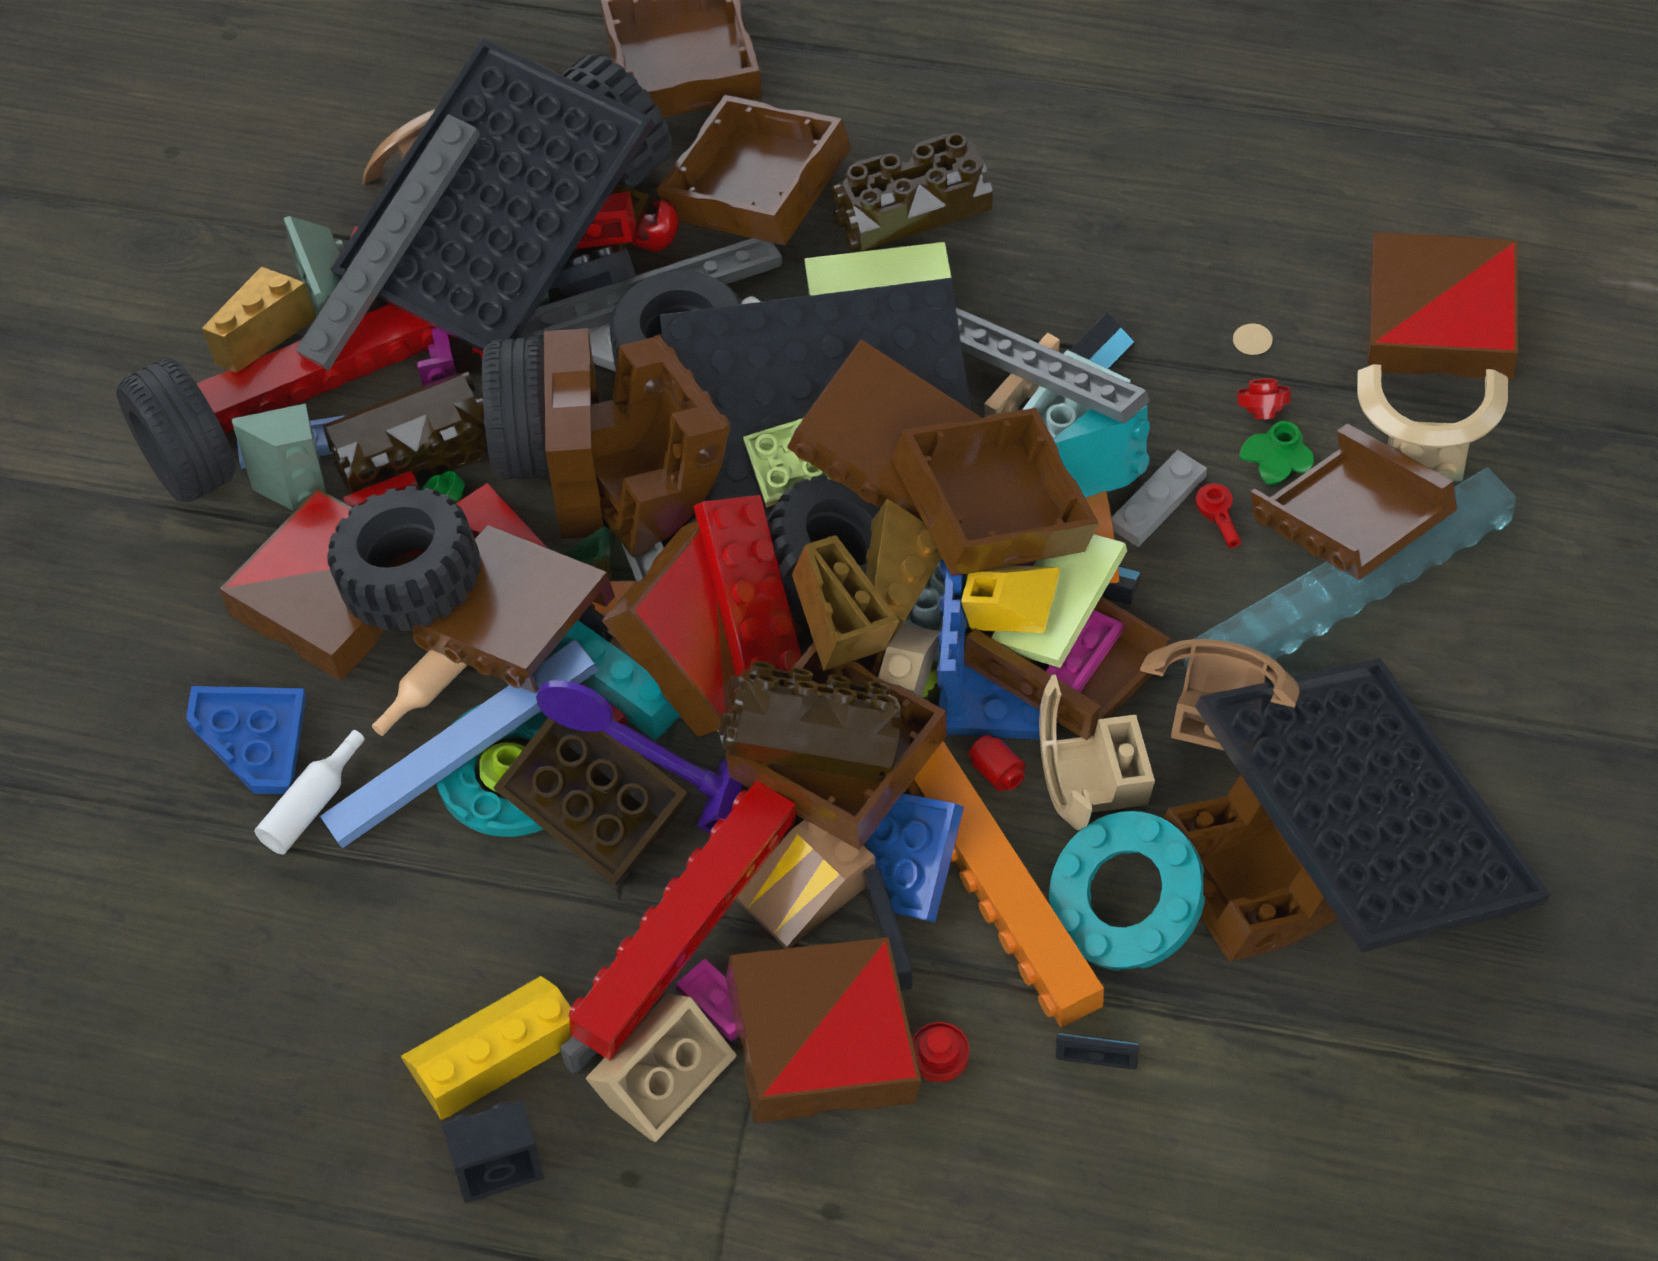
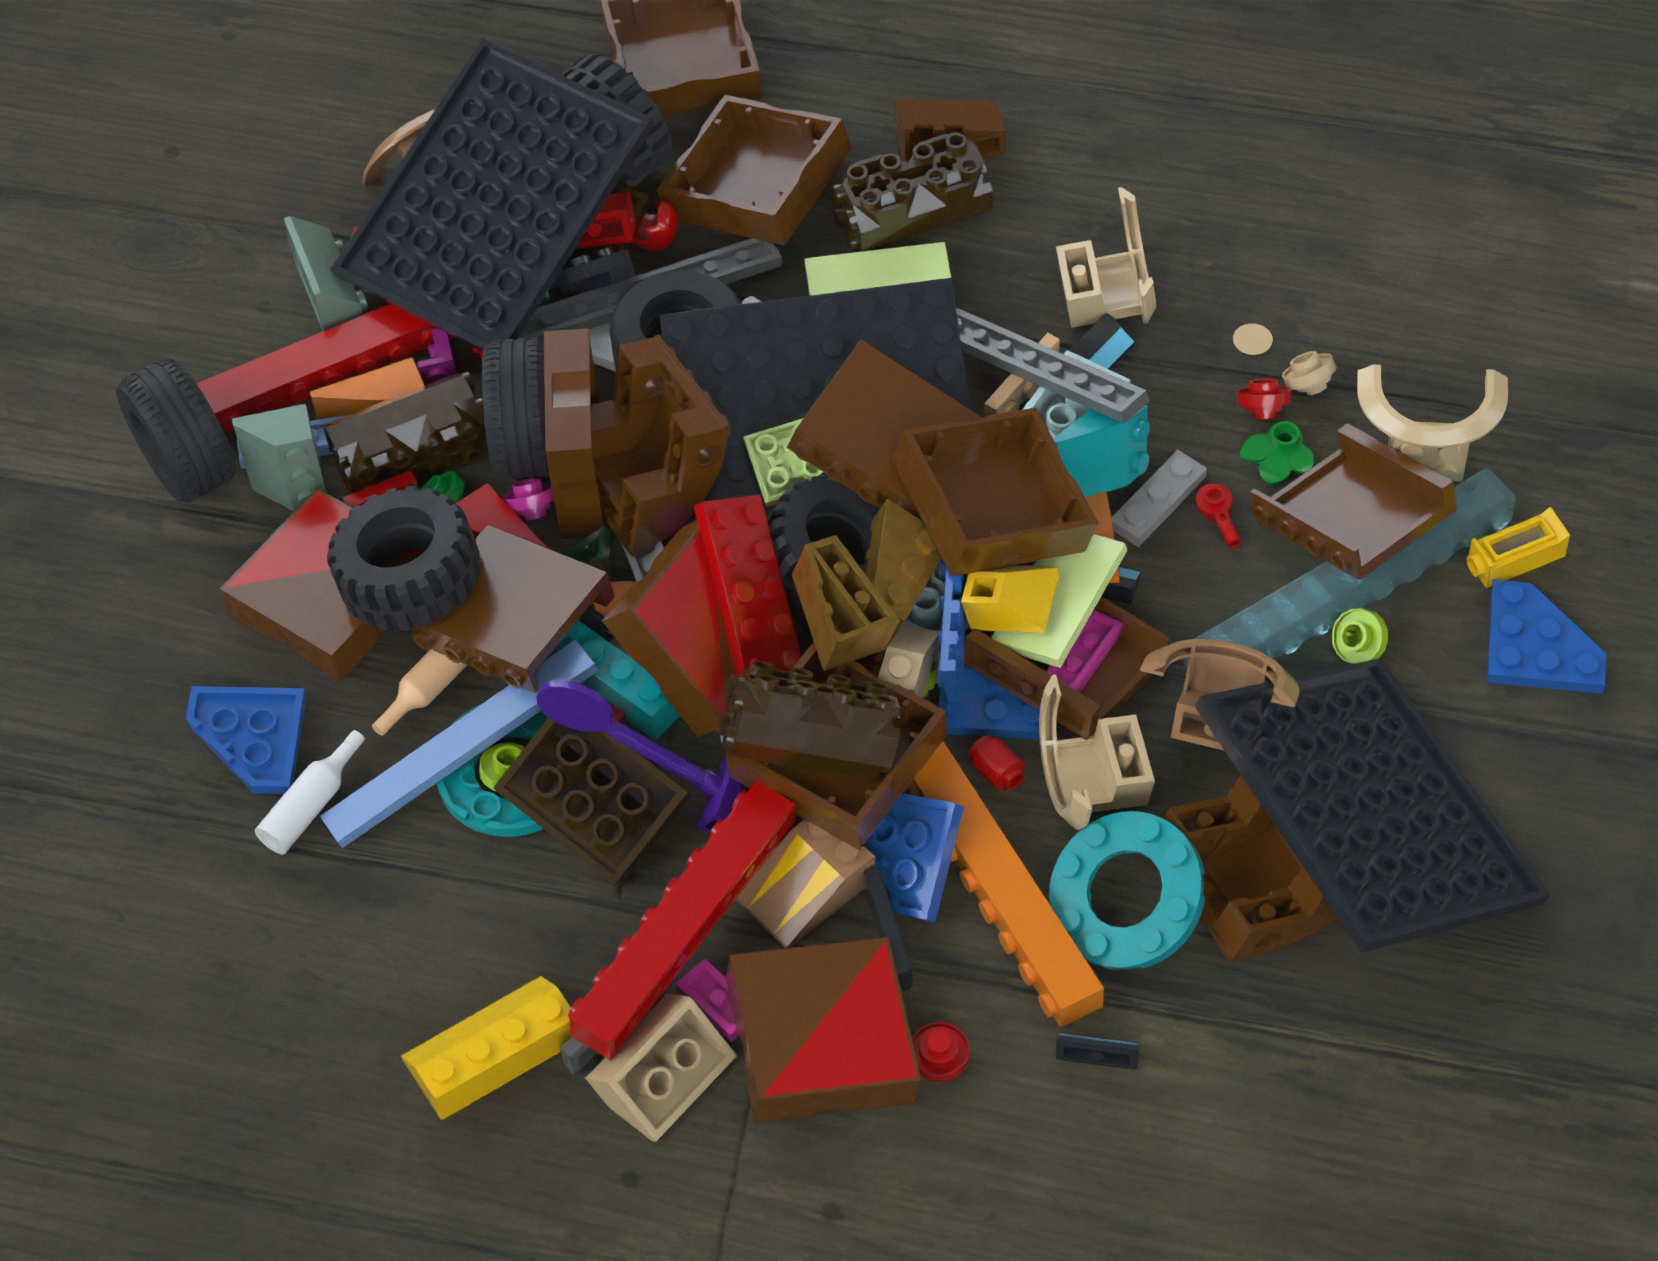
(258, 319): pearl gold wedge -> none
(366, 390): none -> orange slope
(388, 242): dark grey plate -> none
(493, 1150): black brick -> none
(530, 498): none -> dark pink plate
(929, 118): none -> reddish brown wedge
(1108, 283): none -> tan piece
(1309, 372): none -> tan plate
(1359, 636): none -> lime plate
(1443, 305): reddish brown tile -> none
(1518, 548): none -> yellow window
(1538, 643): none -> blue plate

